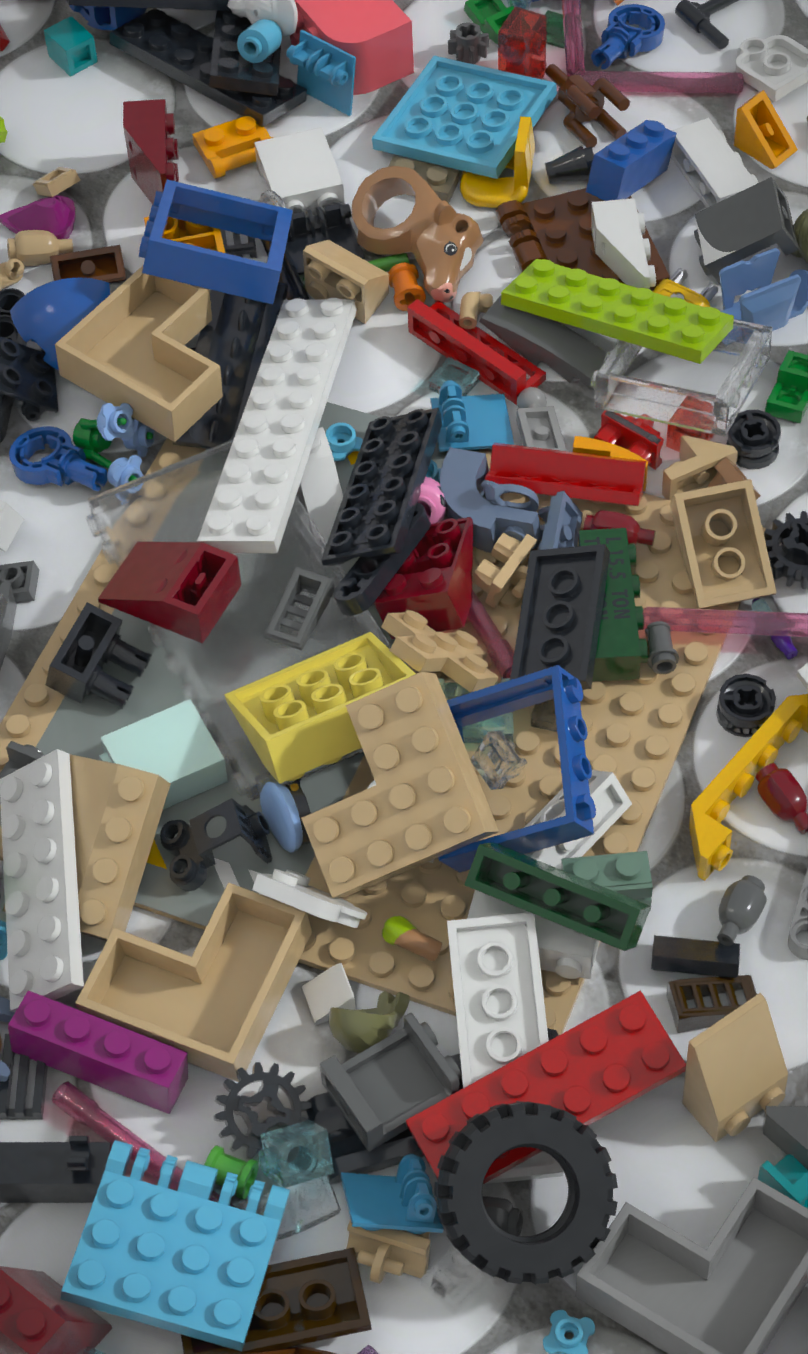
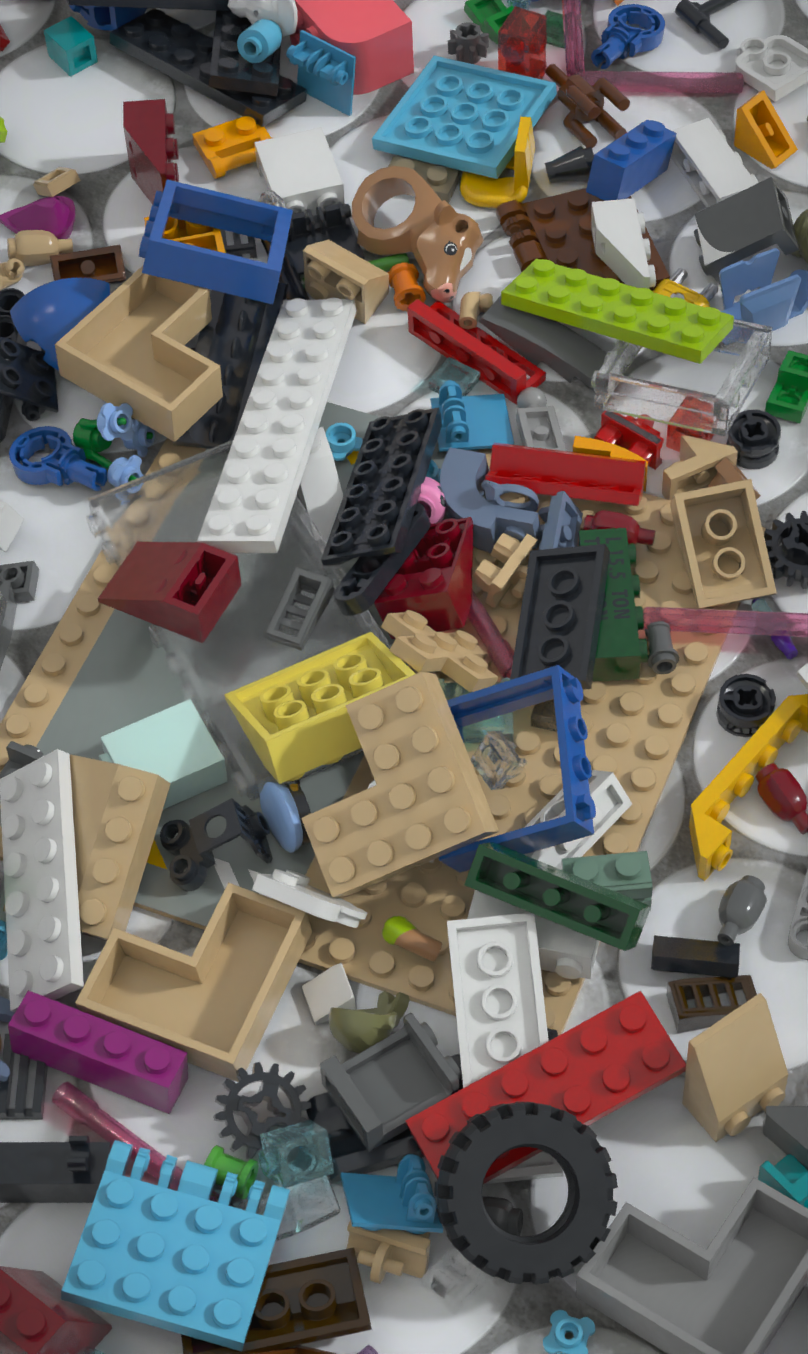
(89, 645): black brick -> none

